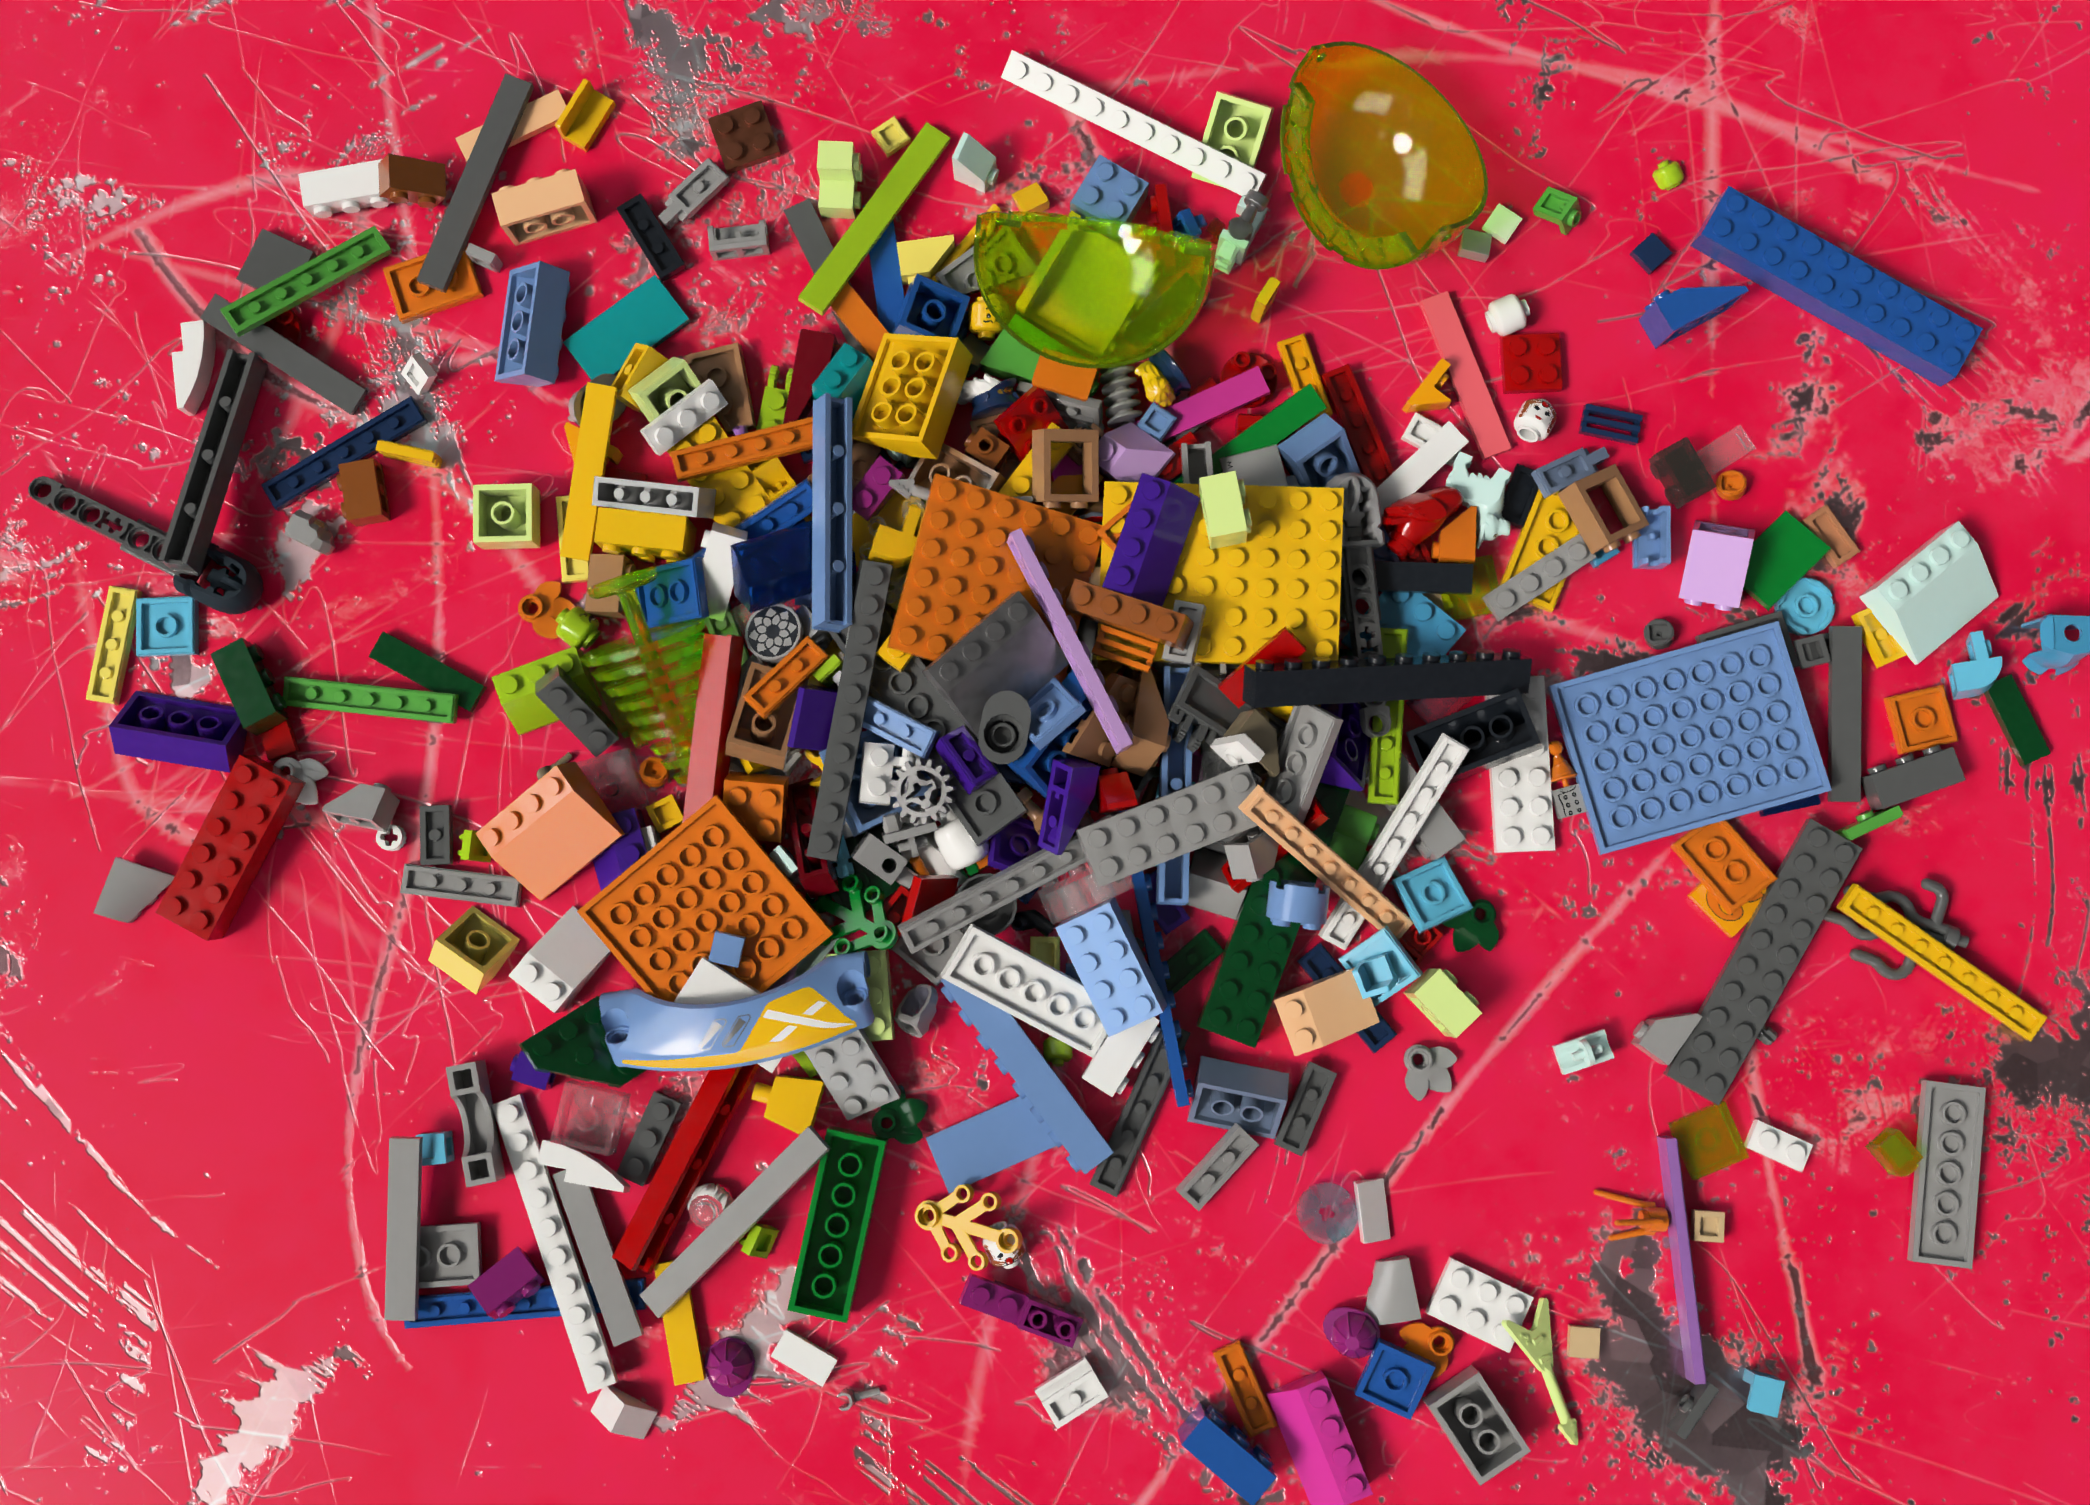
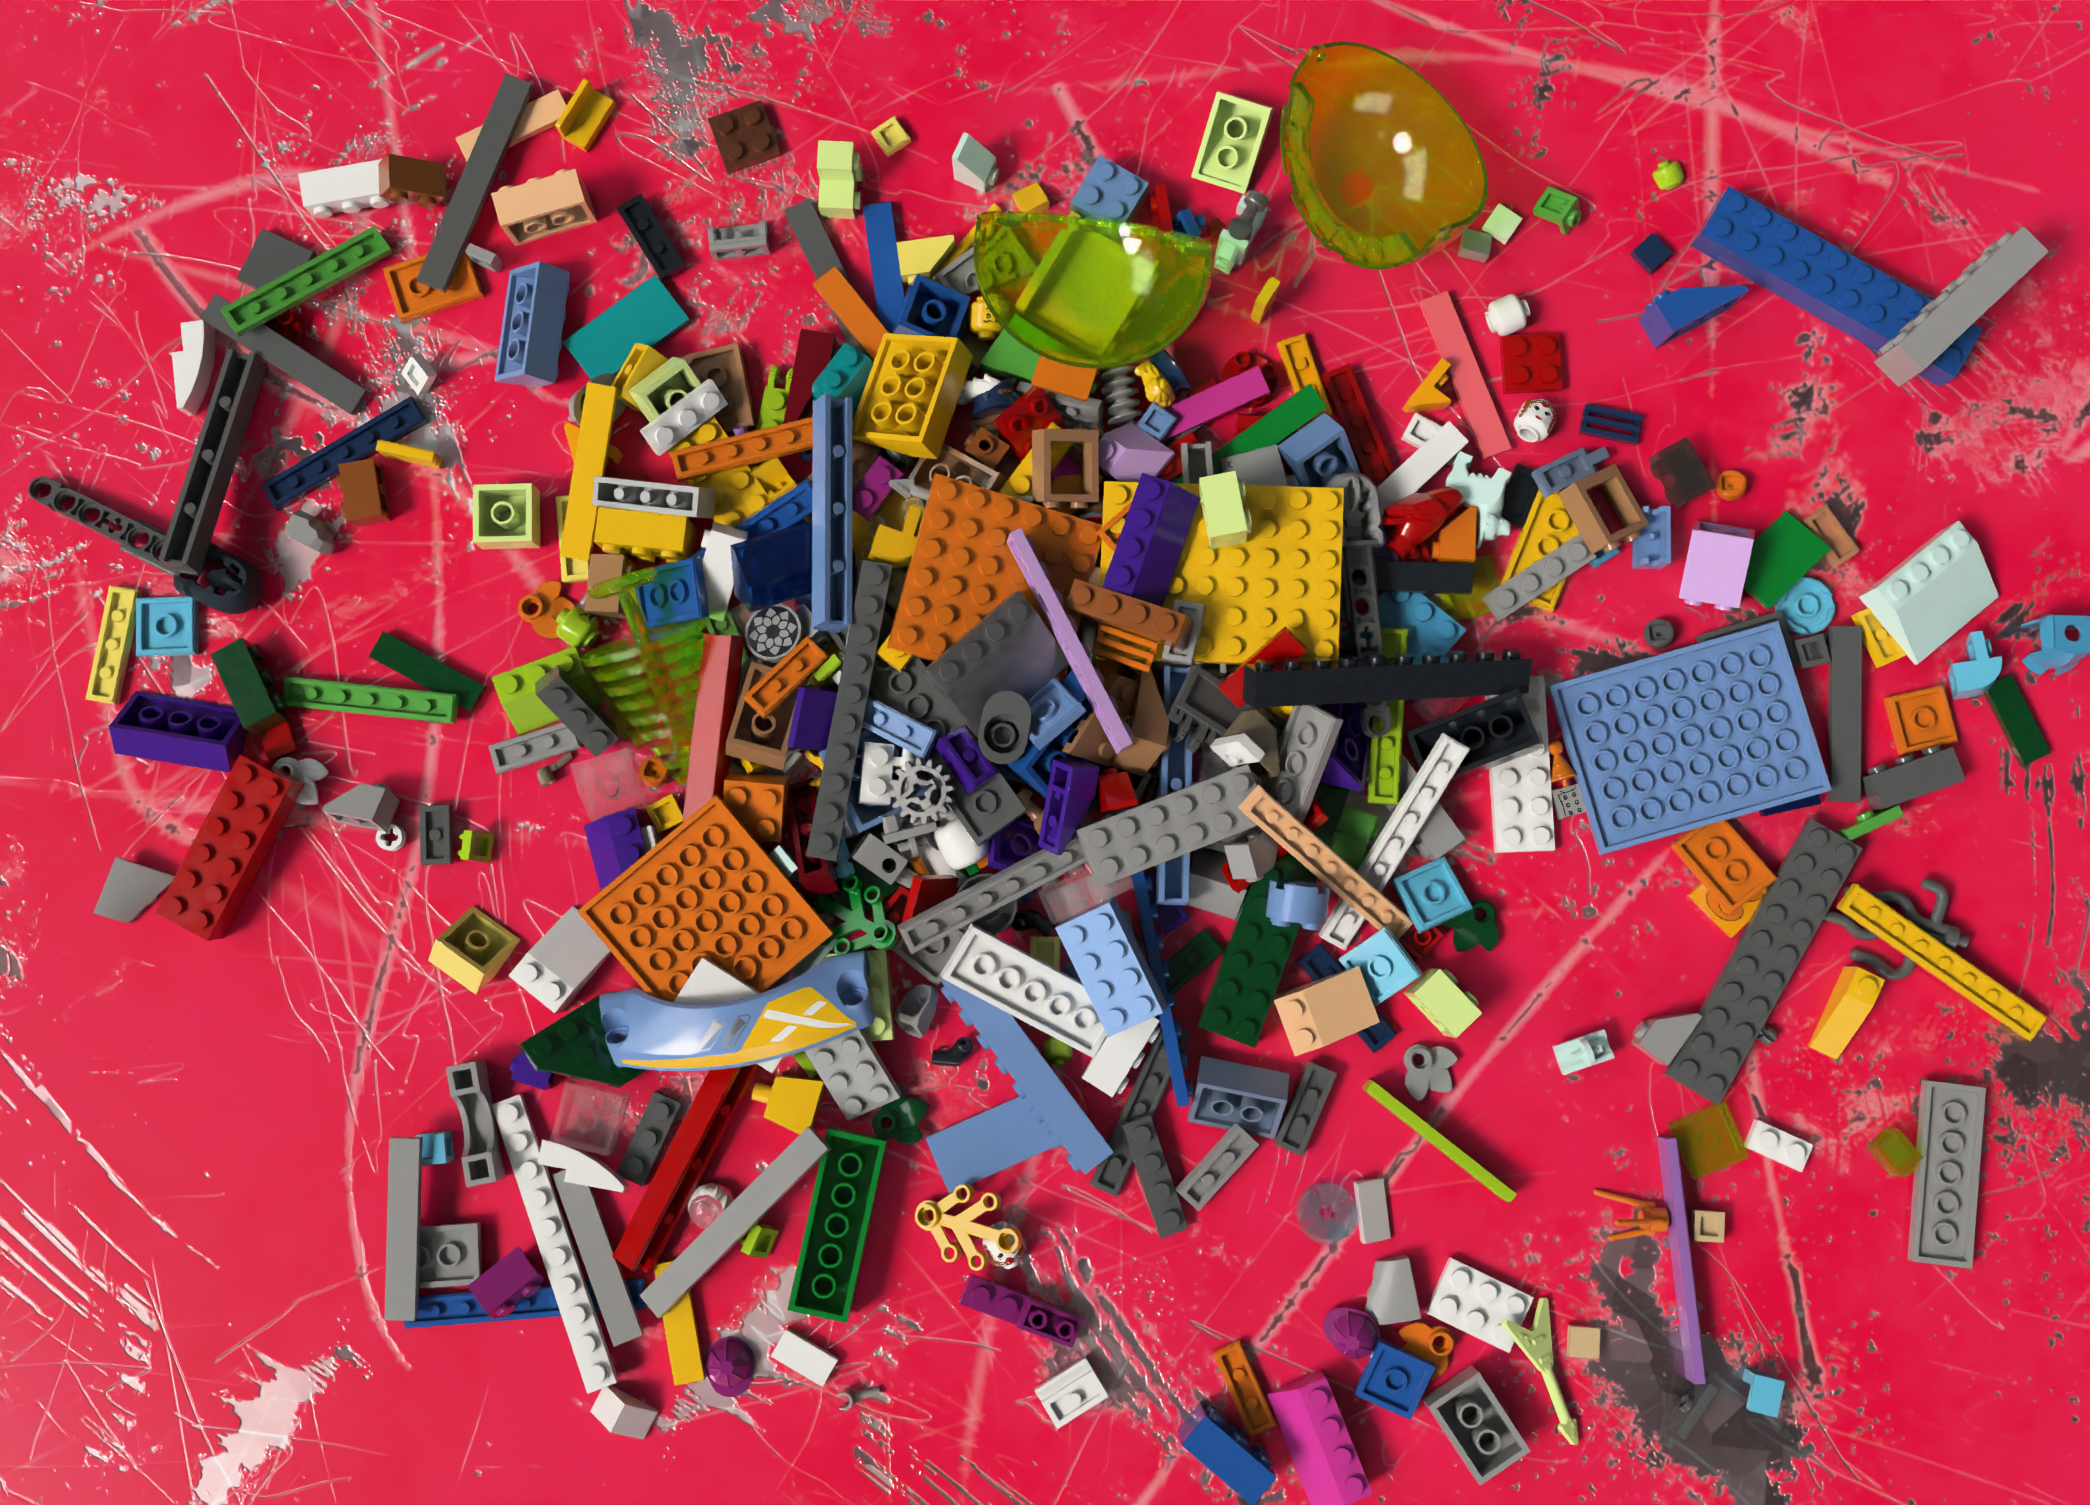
(461, 885): light grey tile -> none
(533, 748): none -> light grey tile
(551, 831): orange slope -> none
(693, 193): light grey hinge -> none
(727, 949): medium blue tile -> none
(874, 219): lime tile -> none
(955, 1056): none -> black arm
(1132, 124): white plate -> none
(1154, 1175): none -> dark grey plate
(1375, 976): medium azure panel -> none
(1439, 1141): none -> lime tile
(1725, 450): clear tile -> none
(1845, 1010): none -> yellow slope
(1959, 305): none -> light grey brick

